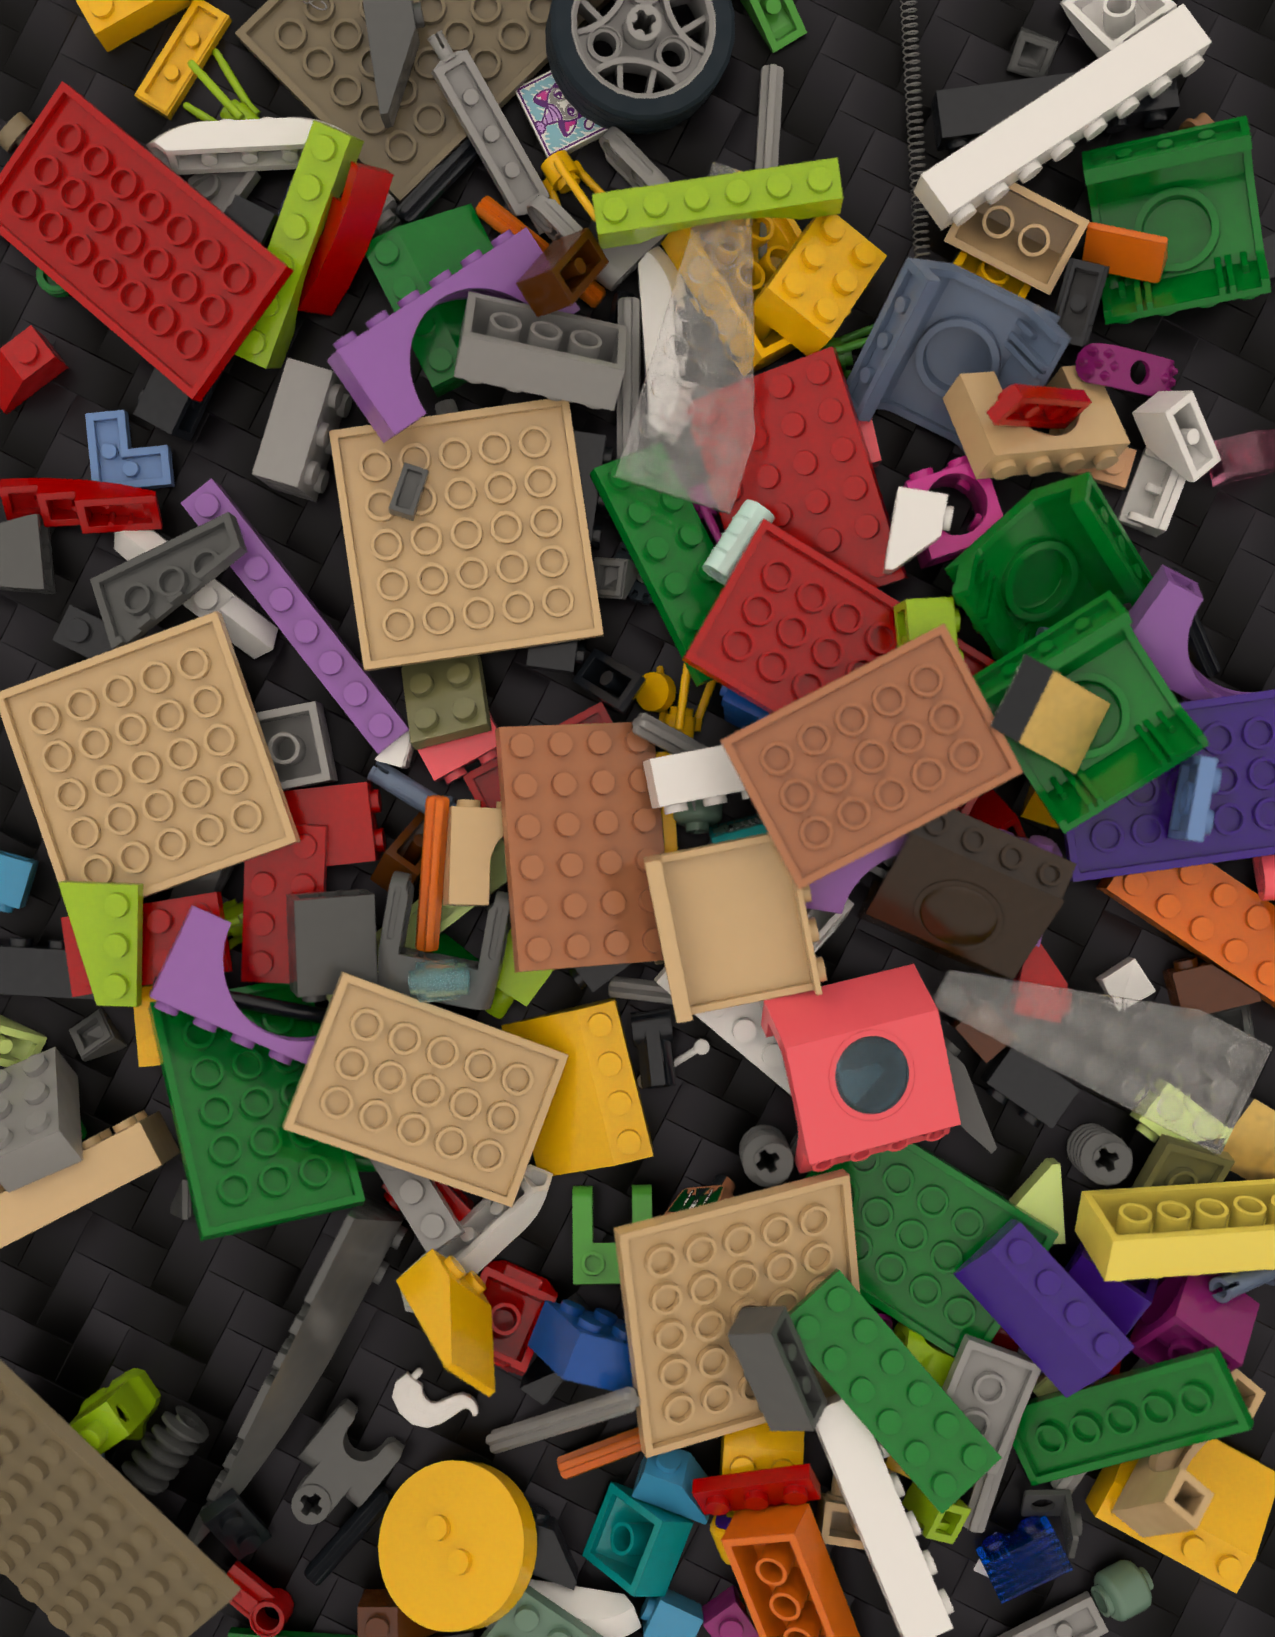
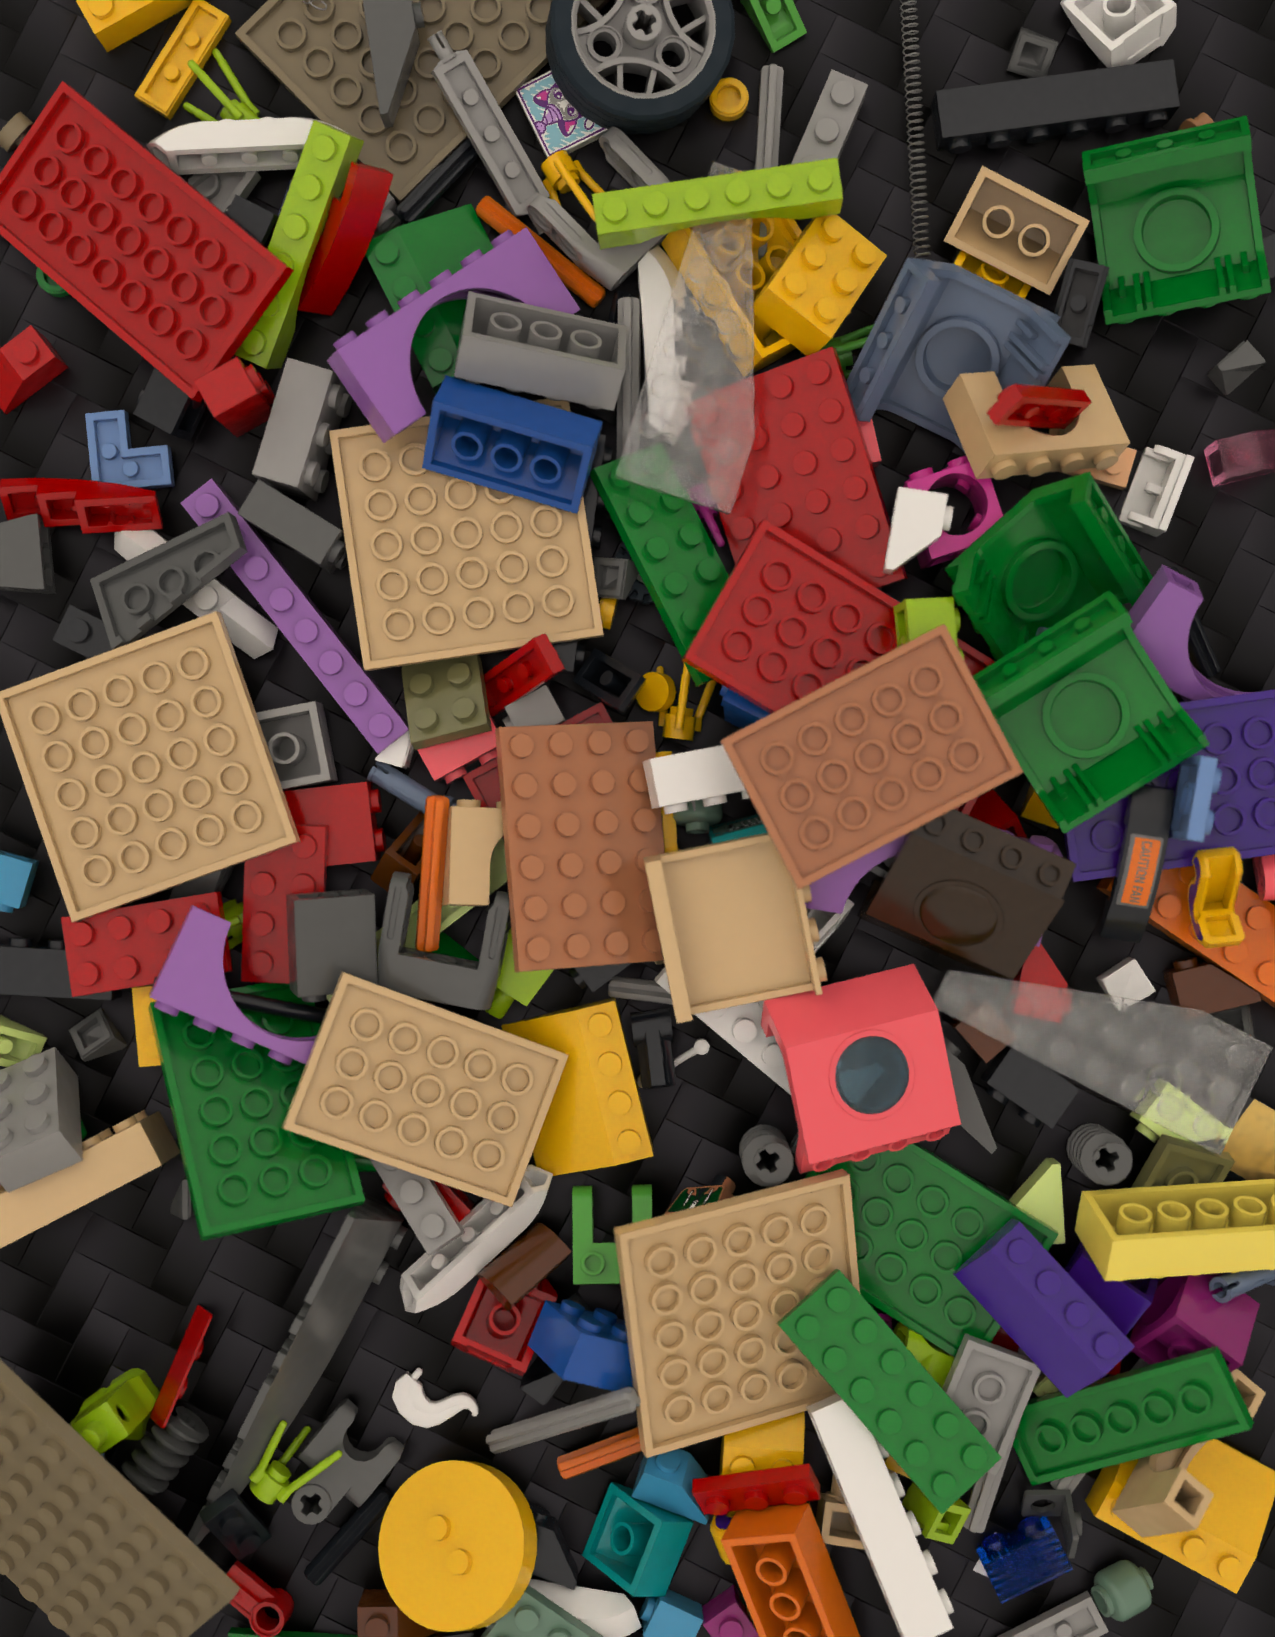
(109, 937): lime wing -> none
(176, 1379): none -> red piece
(237, 396): none -> red brick
(271, 1480): none -> lime plant
(295, 527): none -> dark grey brick
(408, 491): dark grey piece -> none
(439, 980): clear light blue brick -> none
(453, 1316): yellow slope -> none
(510, 444): none -> blue slope
(521, 673): none -> red plate
(524, 1265): none -> reddish brown brick
(534, 710): none -> light grey brick
(562, 272): reddish brown brick -> none
(607, 611): none -> yellow tile
(663, 735): light grey axle -> none
(729, 99): none -> yellow tile
(735, 539): light aqua axle -> none
(777, 1368): dark grey brick -> none
(832, 119): none -> light grey brick
(1050, 714): pearl gold sticker -> none
(1062, 117): white brick -> none
(1111, 367): magenta piece -> none
(1126, 251): orange slope -> none
(1138, 864): none -> black slope
(1177, 433): white slope -> none
(1214, 895): none -> yellow animal
(1235, 367): none -> dark grey slope

